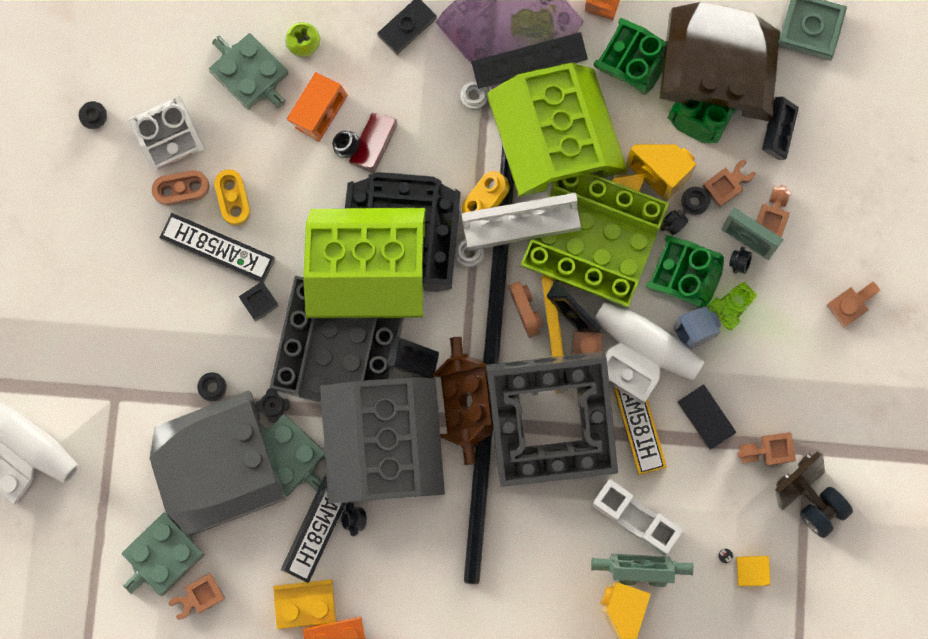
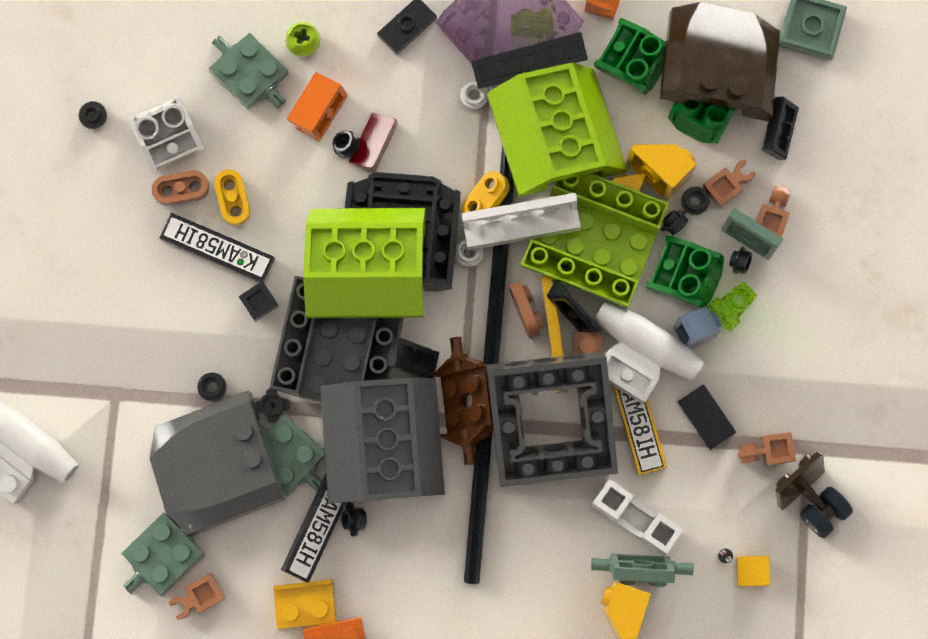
(850, 305): nougat plate -> none

